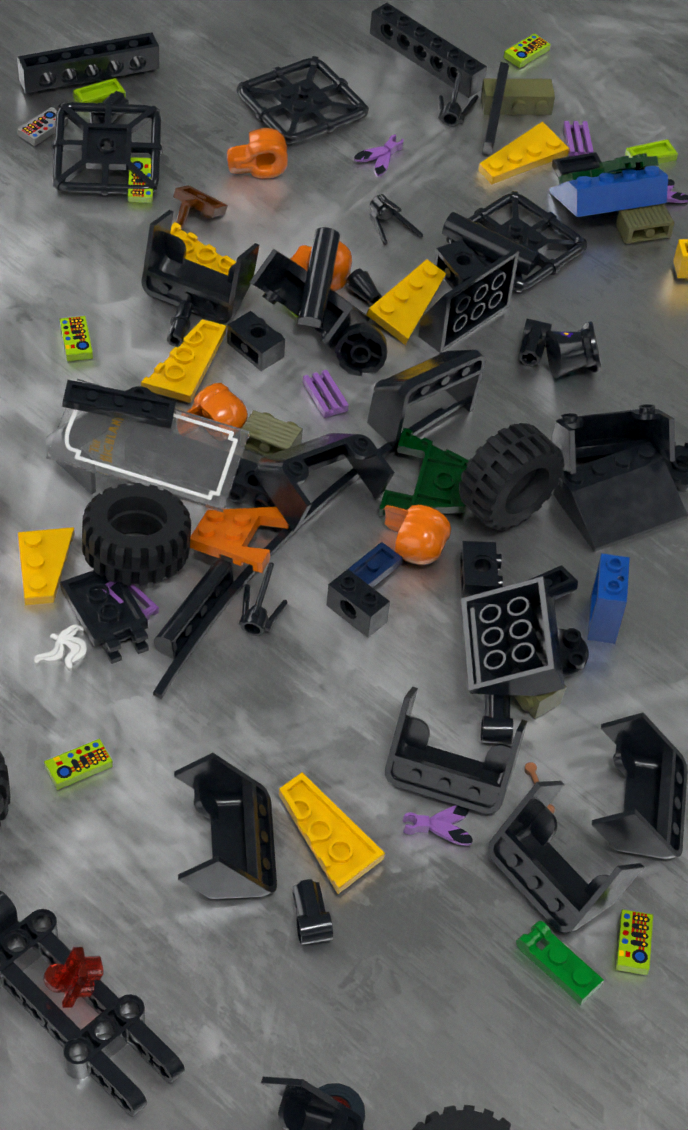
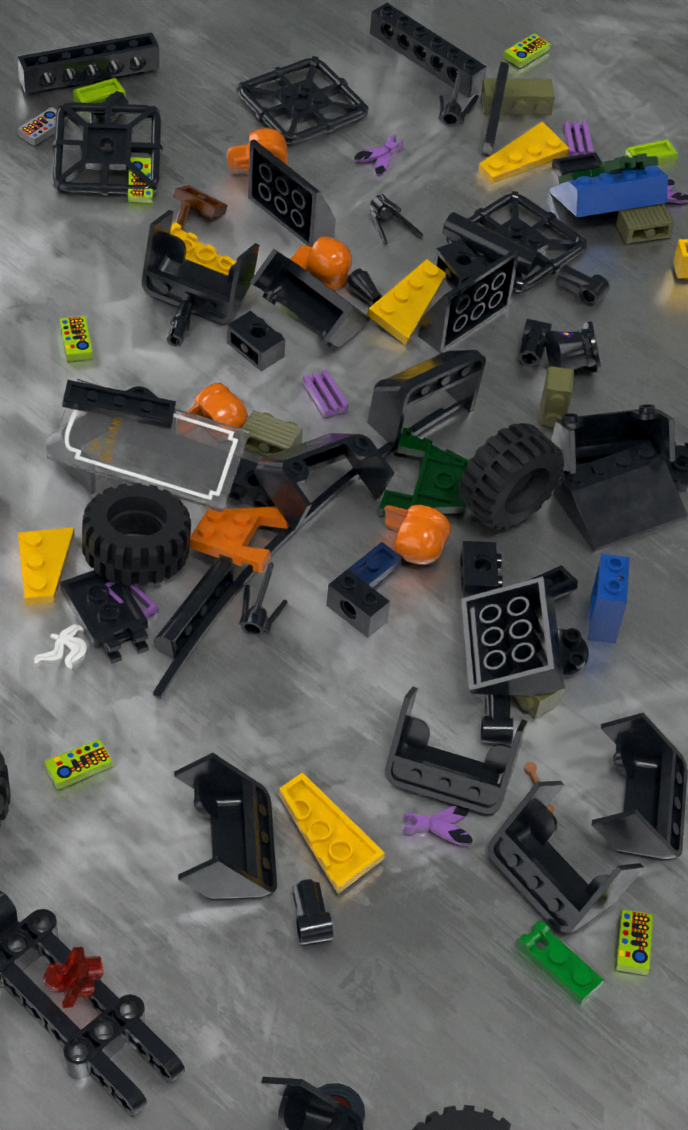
(187, 365): yellow wing -> none
(288, 197): none -> black slope
(319, 277): black brick -> none
(361, 349): black cylinder -> none
(555, 395): none -> olive brick
(589, 289): none -> black piece

